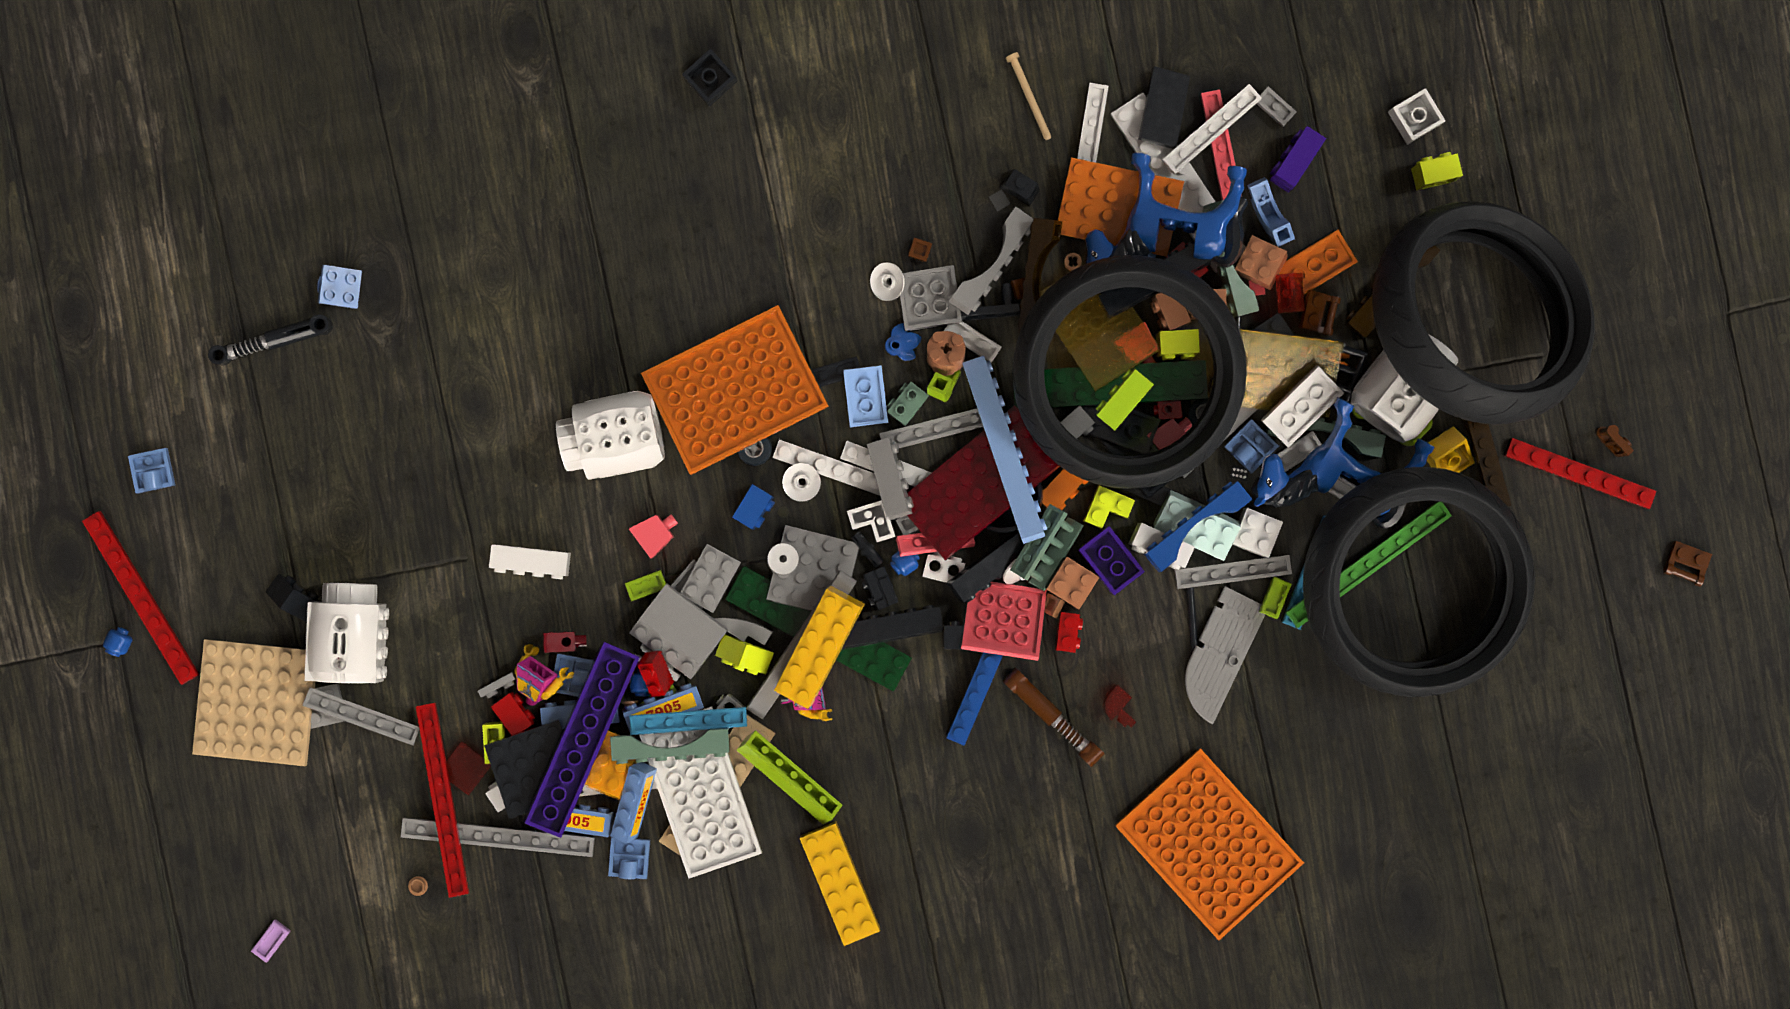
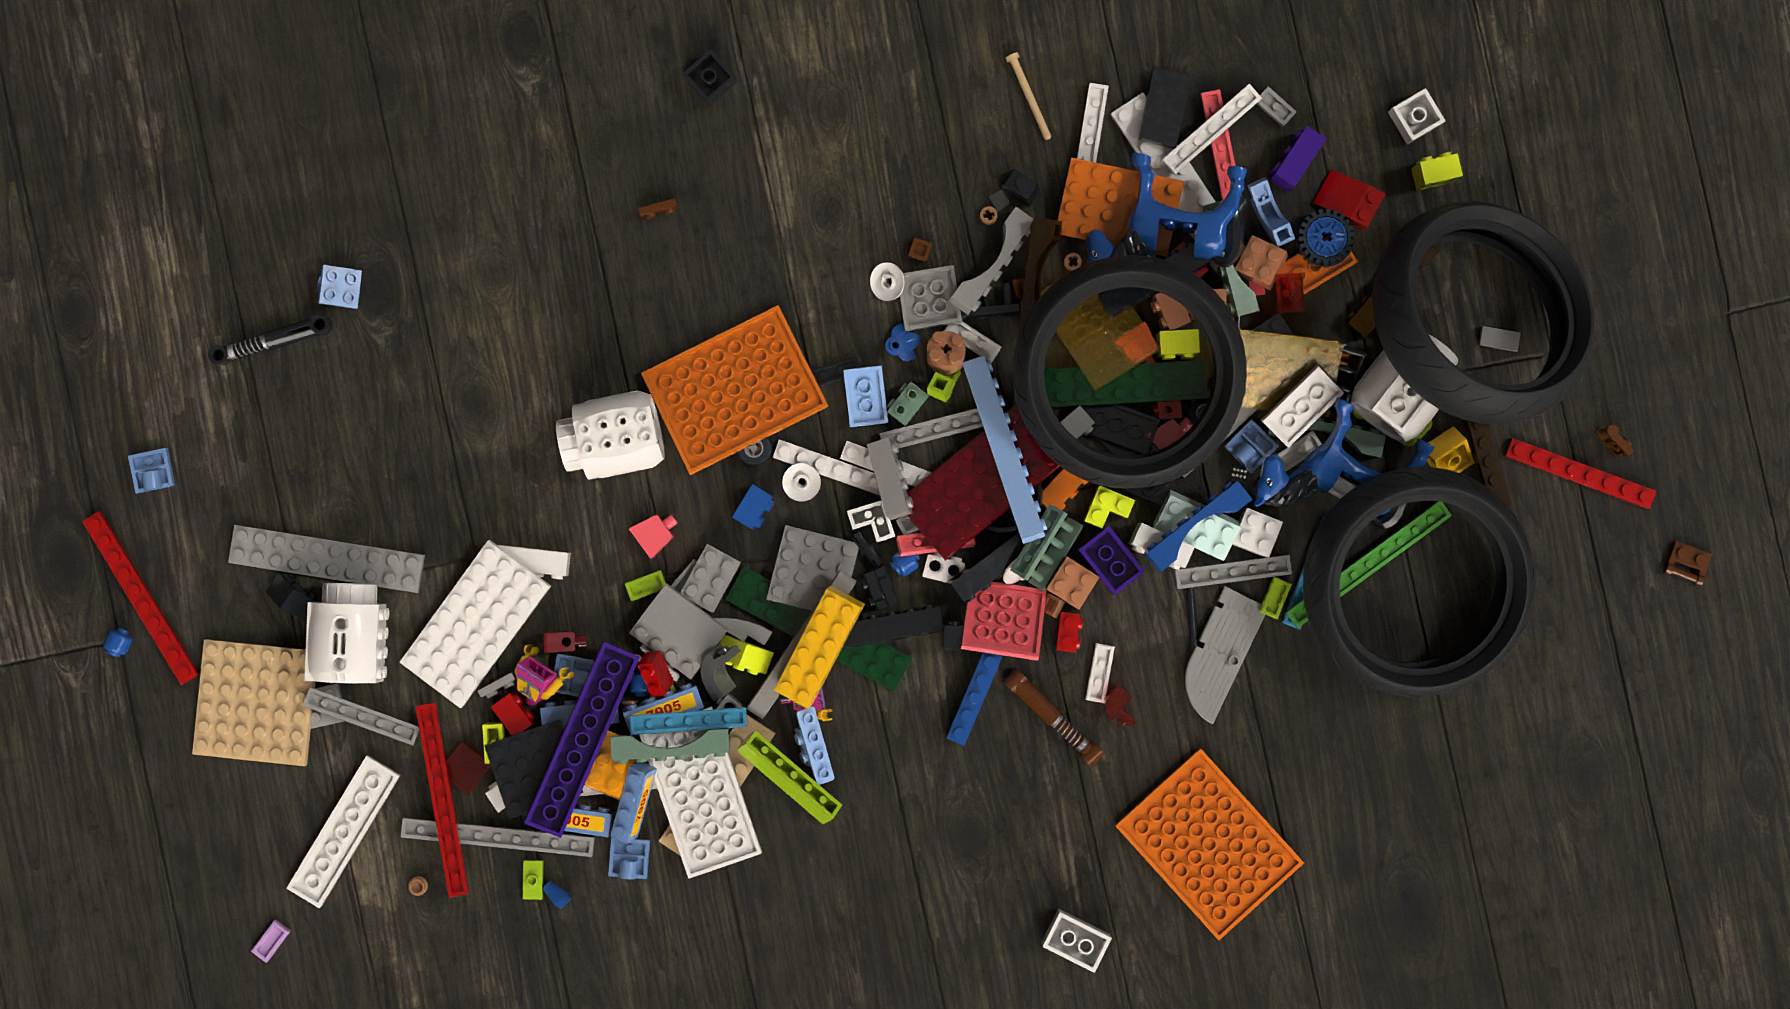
(326, 558): none -> light grey plate
(343, 831): none -> white plate
(475, 624): none -> white plate
(533, 879): none -> lime plate
(557, 895): none -> blue cone
(651, 211): none -> reddish brown plate
(714, 671): none -> dark grey arch
(780, 567): white piece -> none
(812, 745): none -> light blue bracket
(840, 883): yellow brick -> none
(985, 220): none -> medium nougat bush
(1076, 940): none -> white brick
(1099, 673): none -> white tile
(1123, 398): lime brick -> none
(1314, 310): reddish brown plate -> none
(1323, 224): none -> wheel
(1350, 197): none -> red slope
(1499, 339): none -> light grey tile

